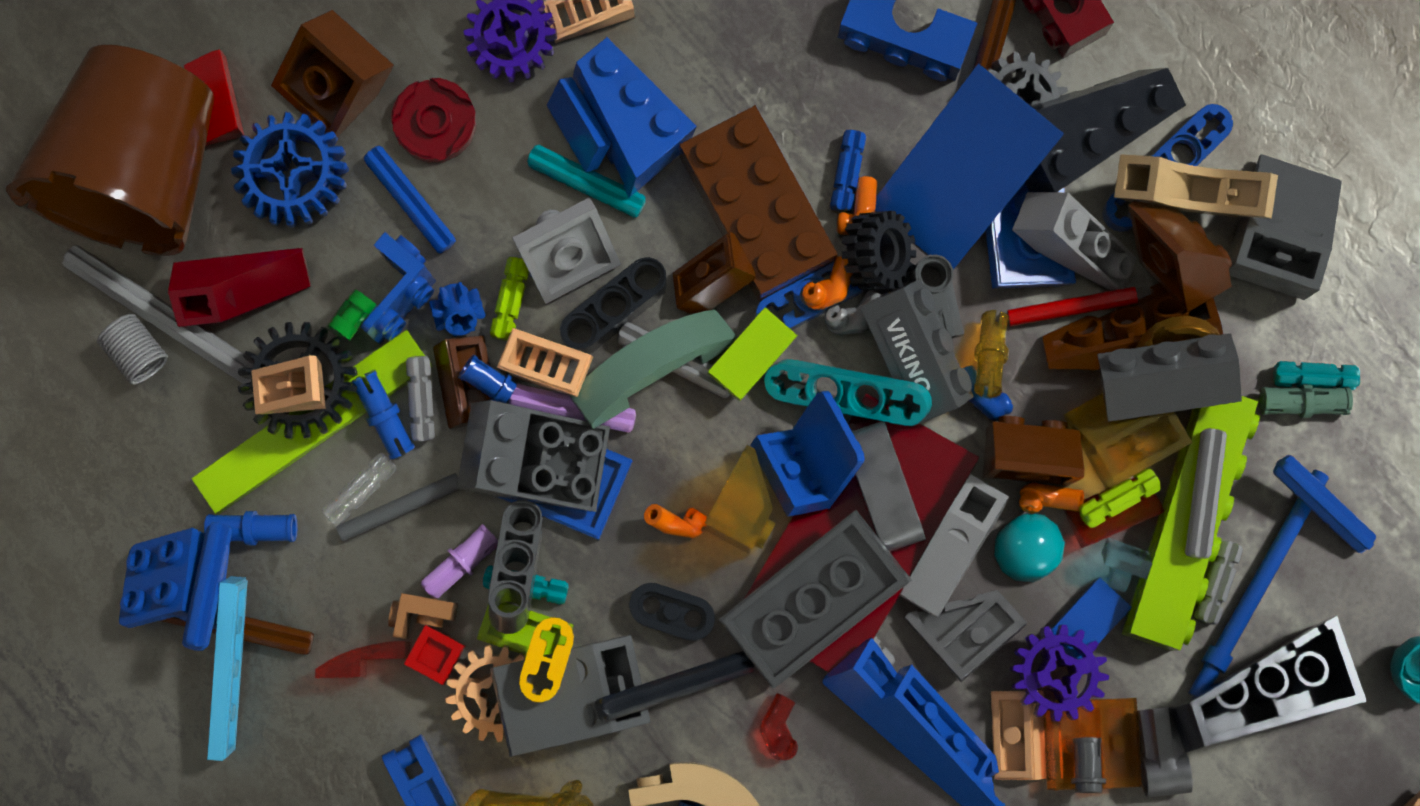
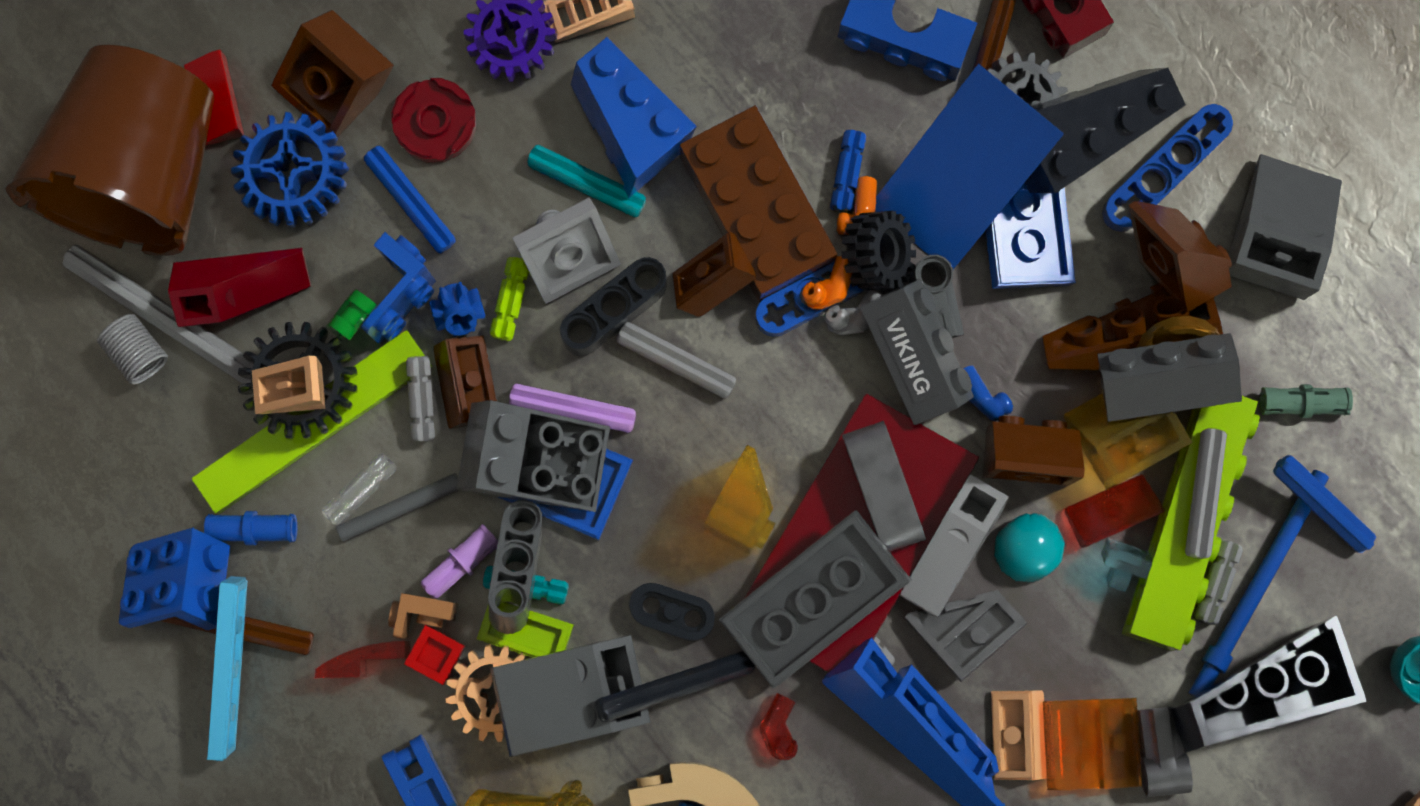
(206, 587): blue axle -> none
(383, 415): blue pin -> none
(487, 380): blue pin -> none
(515, 350): light nougat slope -> none
(536, 655): yellow beam -> none
(578, 124): blue tile -> none
(648, 360): sand green slope -> none
(672, 524): orange arm -> none
(752, 354): lime tile -> none
(812, 460): blue bracket -> none
(847, 391): teal beam -> none
(991, 354): clear yellow pin -> none
(1038, 495): orange arm -> none
(1066, 692): dark purple gear -> none
(1072, 306): red bar -> none
(1074, 238): light grey slope -> none
(1088, 765): dark grey pin -> none
(1093, 612): blue tile -> none
(1119, 498): lime axle -> none
(1195, 187): tan arch -> none
(1316, 374): teal axle -> none

